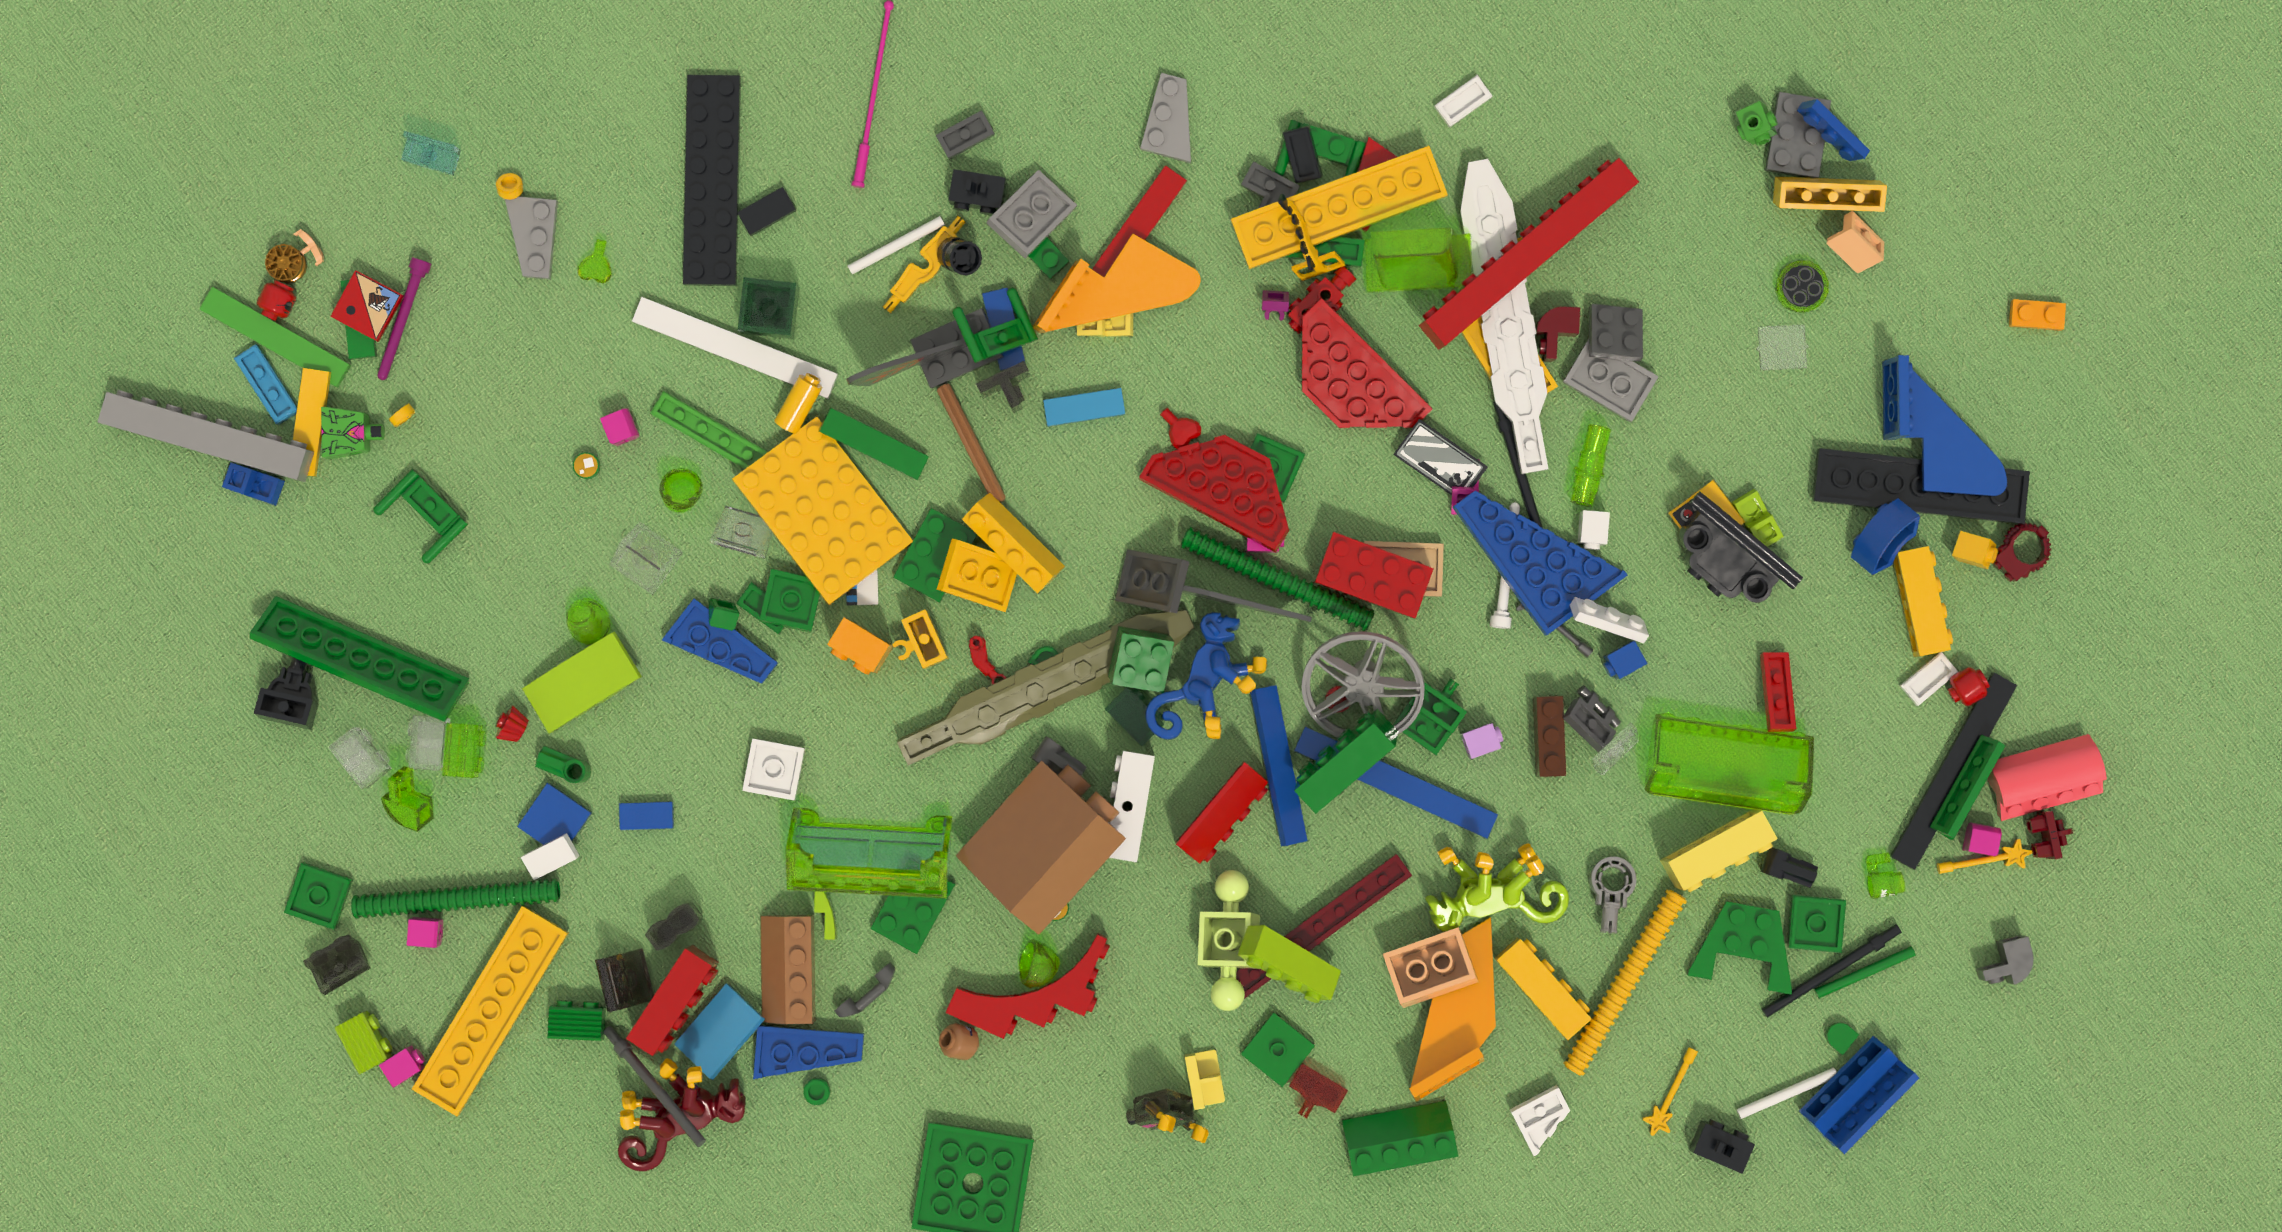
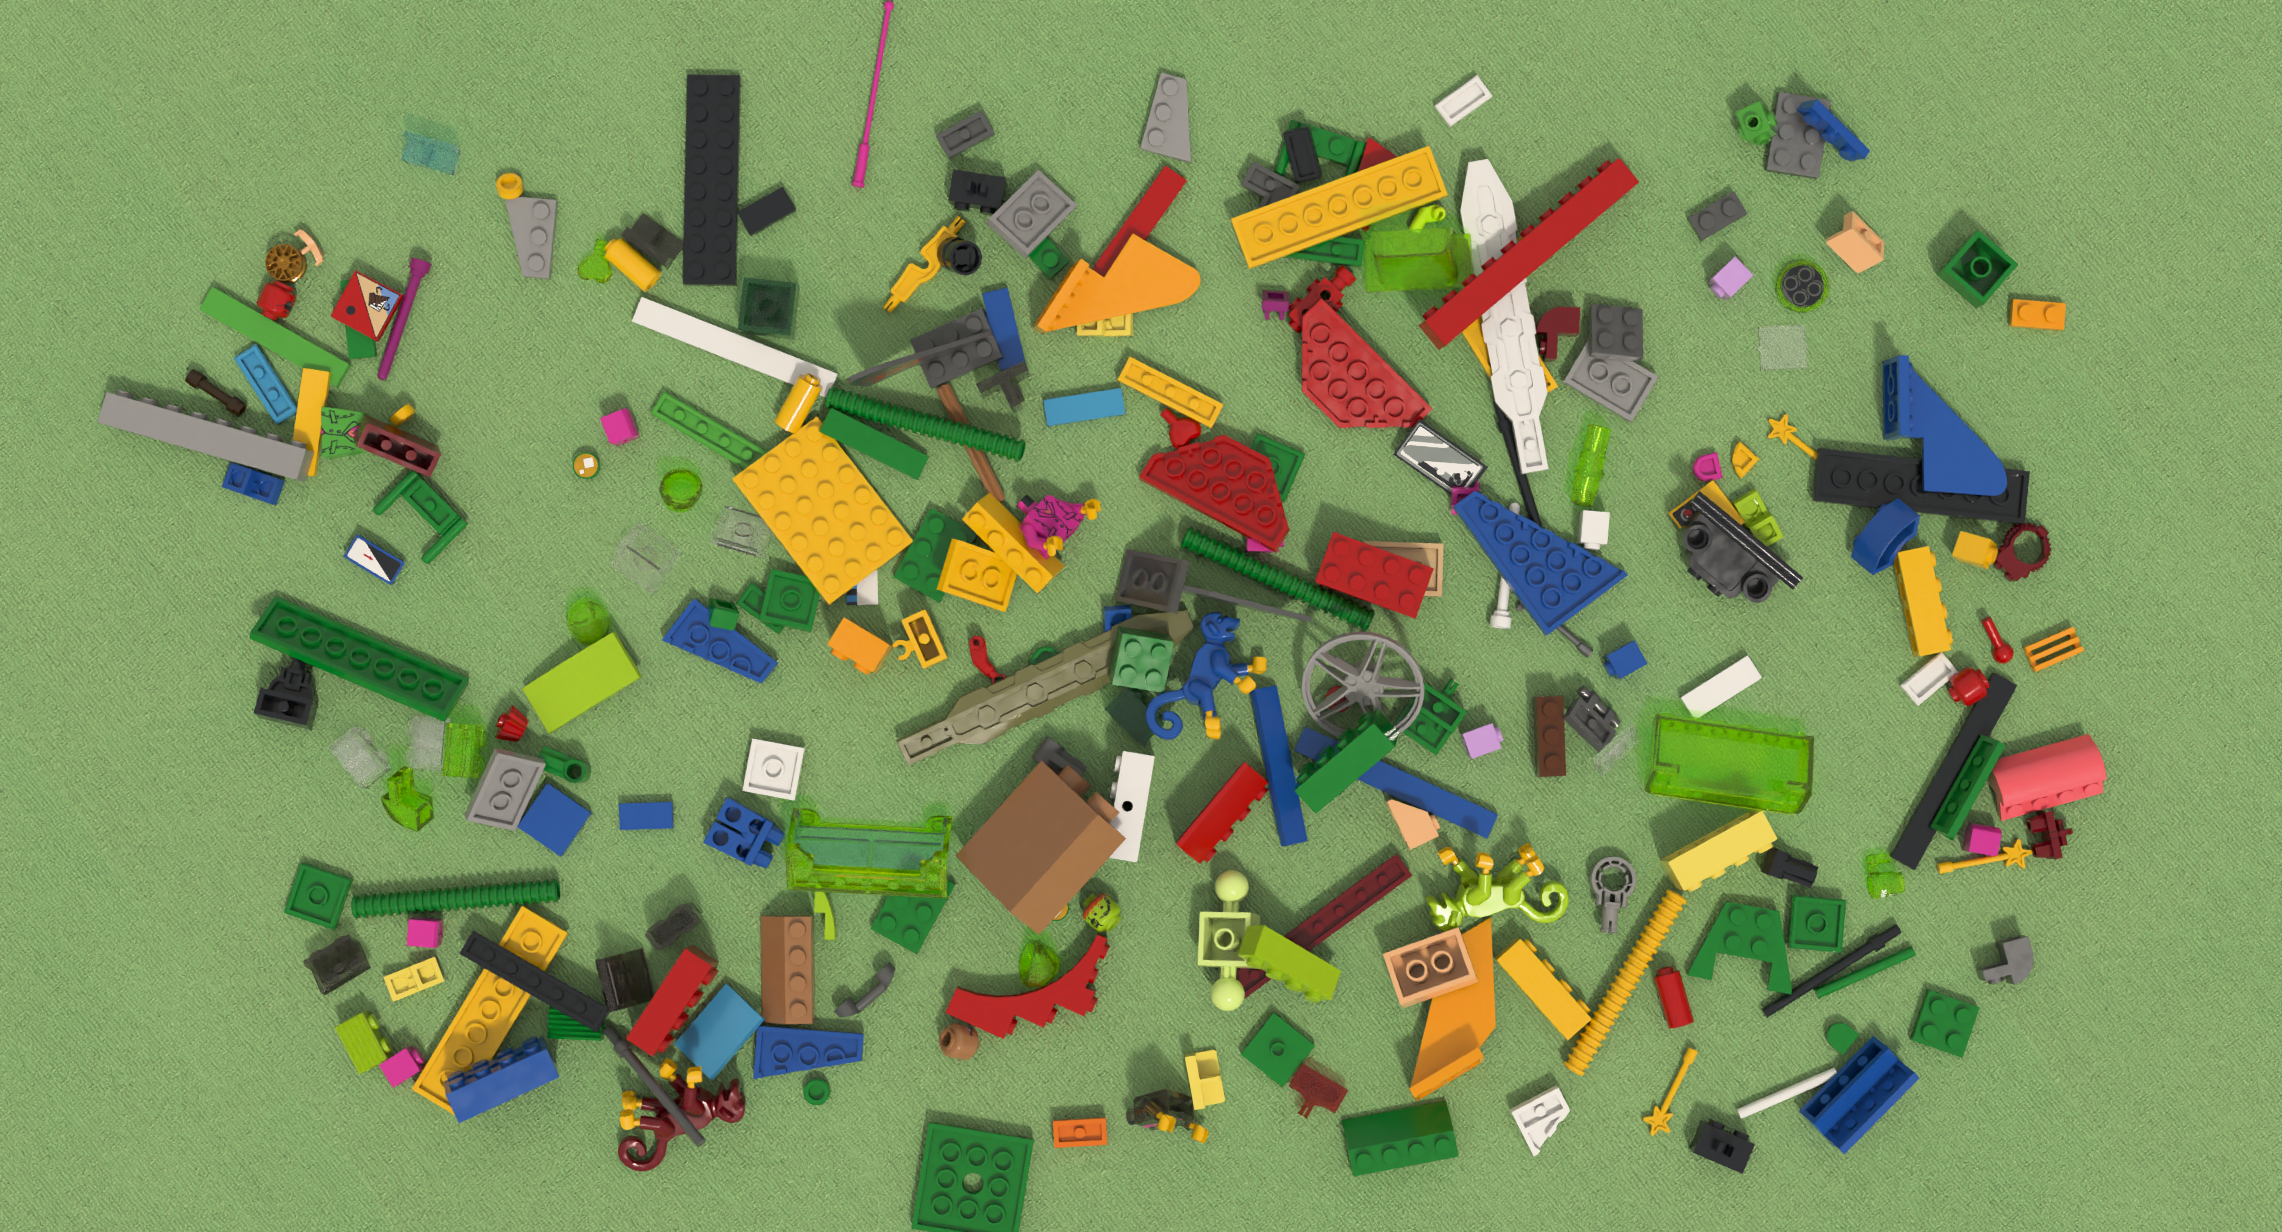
(233, 404): none -> dark brown bar
(374, 559): none -> slope
(397, 445): none -> brick
(413, 979): none -> light yellow slope
(500, 1078): none -> blue brick
(505, 789): none -> light grey plate
(535, 981): none -> black tile
(550, 856): white tile -> none
(632, 264): none -> yellow brick
(654, 240): none -> clear smoke panel
(752, 834): none -> blue hips
(896, 245): white bar -> none
(925, 424): none -> green piece
(998, 338): green plate -> none
(1053, 521): none -> dark pink torso
(1080, 1132): none -> orange plate
(1101, 912): none -> lime head
(1115, 614): none -> blue plate
(1170, 392): none -> yellow plate
(1306, 246): yellow piece -> none
(1413, 823): none -> light nougat slope
(1426, 215): none -> neon yellow arm
(1609, 619): white plate -> none
(1673, 997): none -> red brick
(1707, 467): none -> dark pink tile
(1717, 216): none -> dark grey plate
(1720, 687): none -> white tile
(1729, 279): none -> lavender brick
(1742, 459): none -> yellow tile
(1778, 692): red plate -> none
(1784, 431): none -> yellow piece
(1829, 194): yellow brick -> none
(1944, 1023): none -> green plate
(1977, 269): none -> green brick
(2002, 651): none -> red bar
(2073, 640): none -> light orange tile

